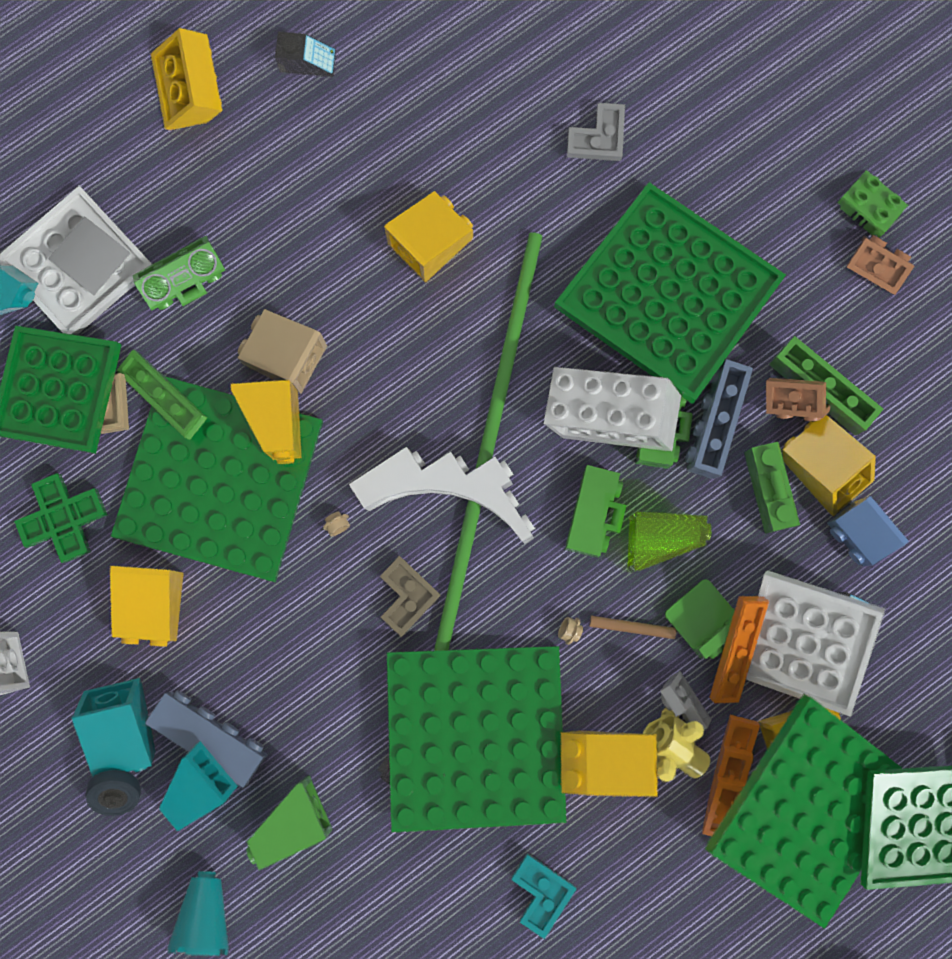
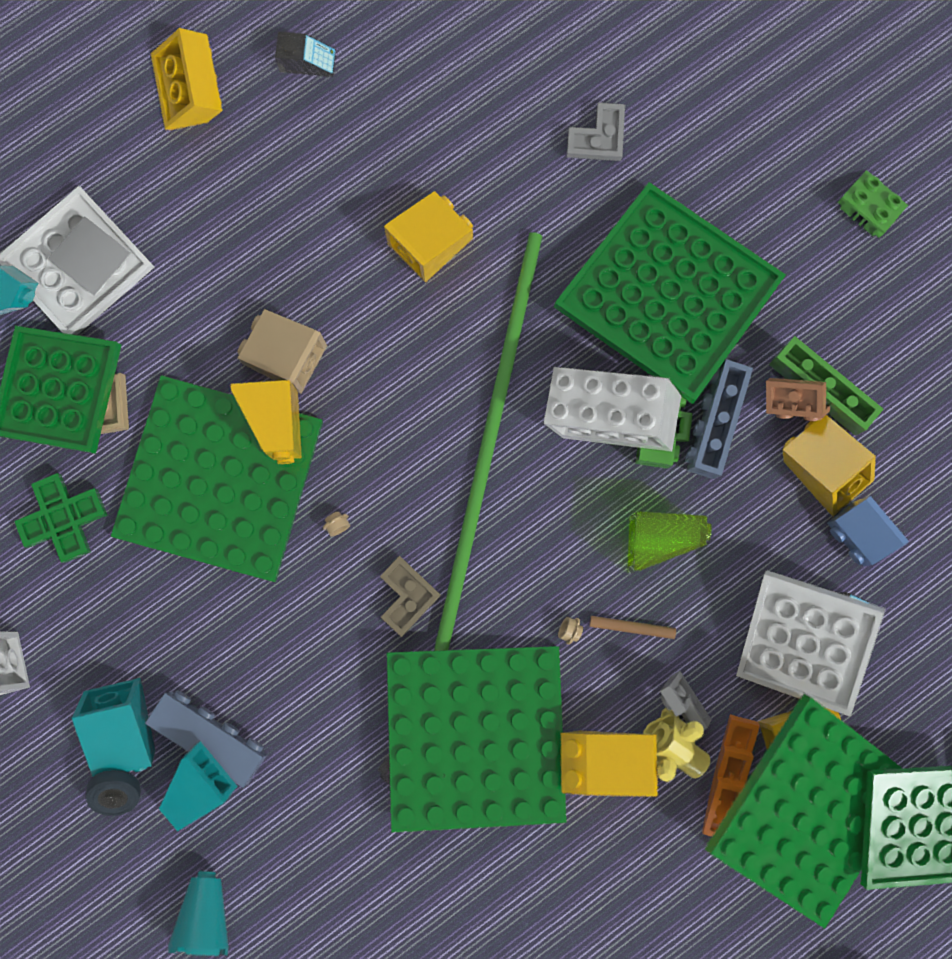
(145, 604): yellow slope -> none
(162, 394): bright green tile -> none
(177, 272): bright green piece -> none
(291, 827): bright green slope -> none
(404, 476): white arch -> none
(549, 891): teal plate -> none
(588, 521): bright green piece -> none
(702, 619): bright green bracket -> none
(739, 649): orange tile -> none
(771, 487): bright green piece -> none
(880, 264): nougat bracket -> none

